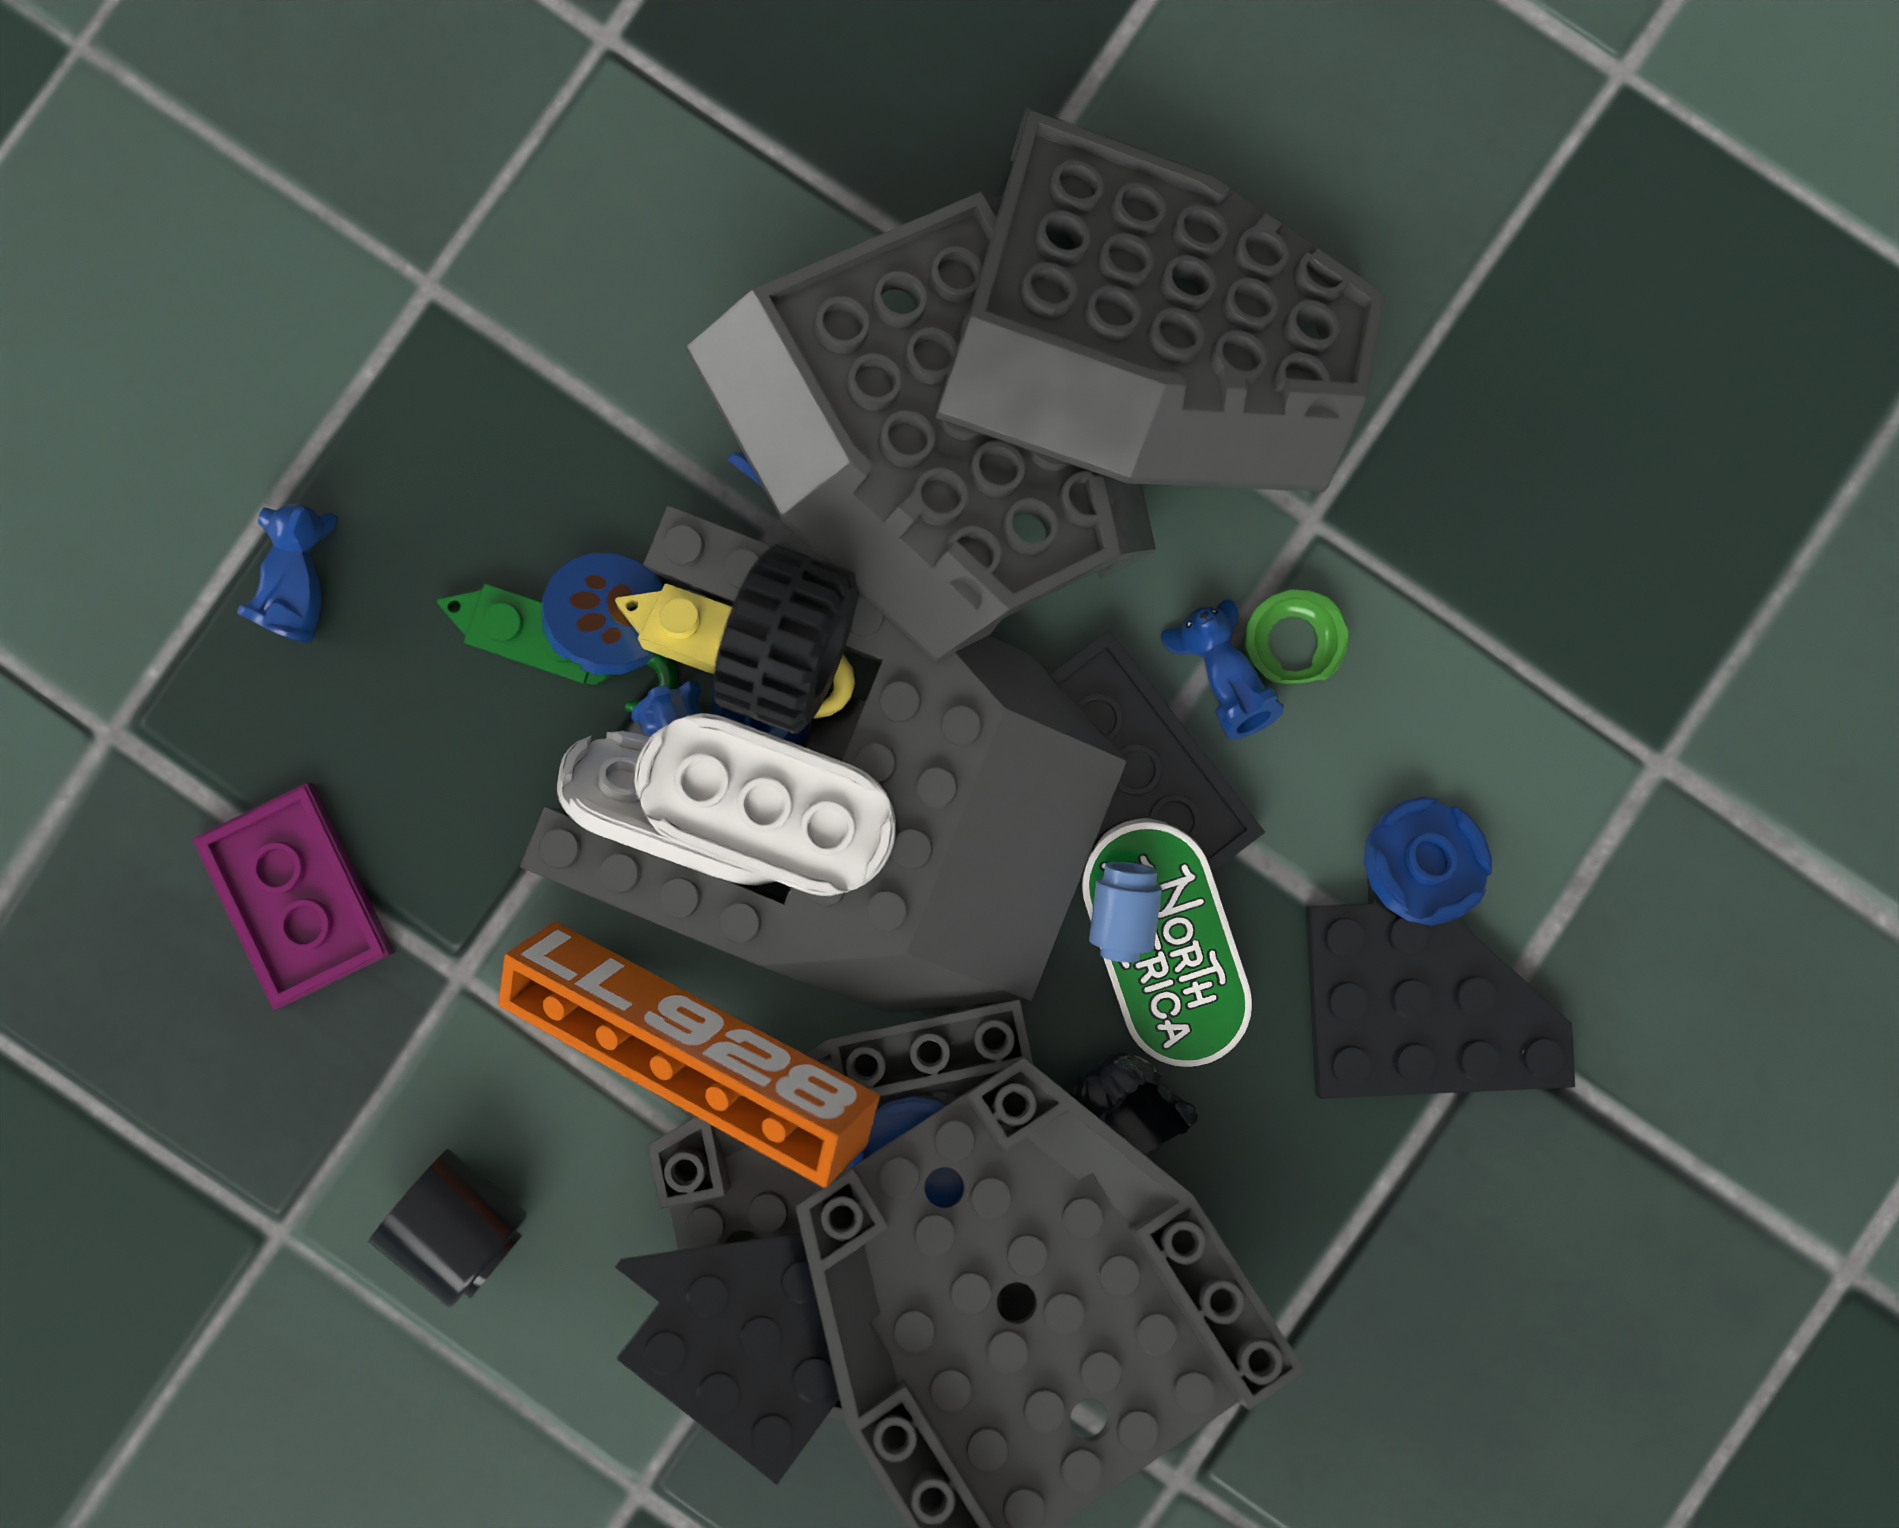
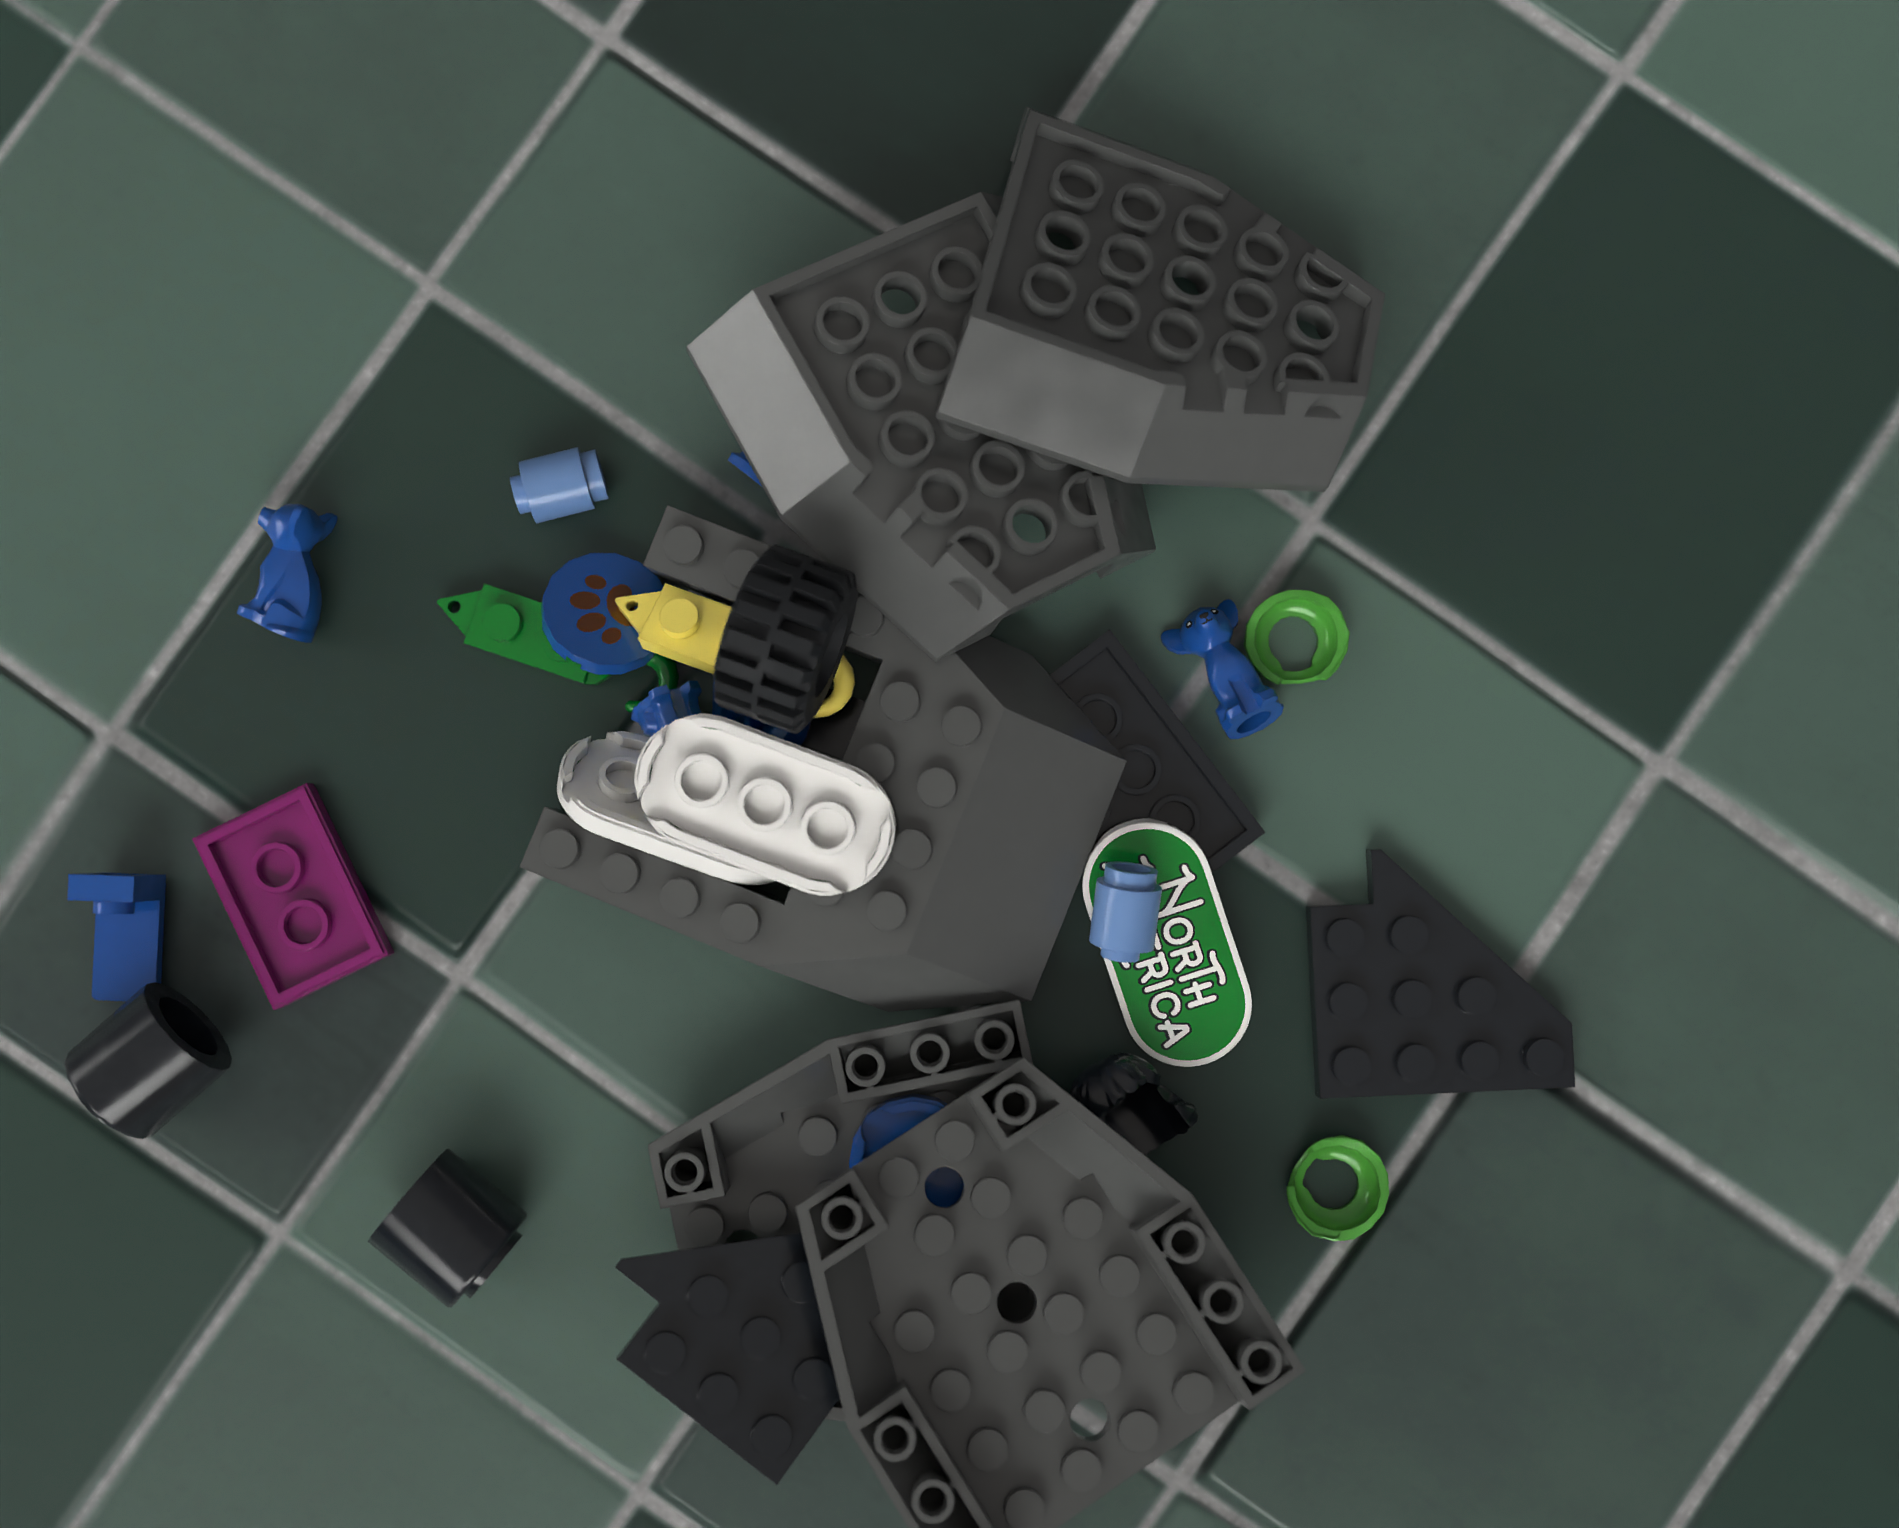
(126, 929): none -> blue bracket
(147, 1061): none -> black piece
(559, 484): none -> medium blue brick
(689, 1052): orange brick -> none
(1365, 1206): none -> bright green piece
(1427, 861): blue tile -> none

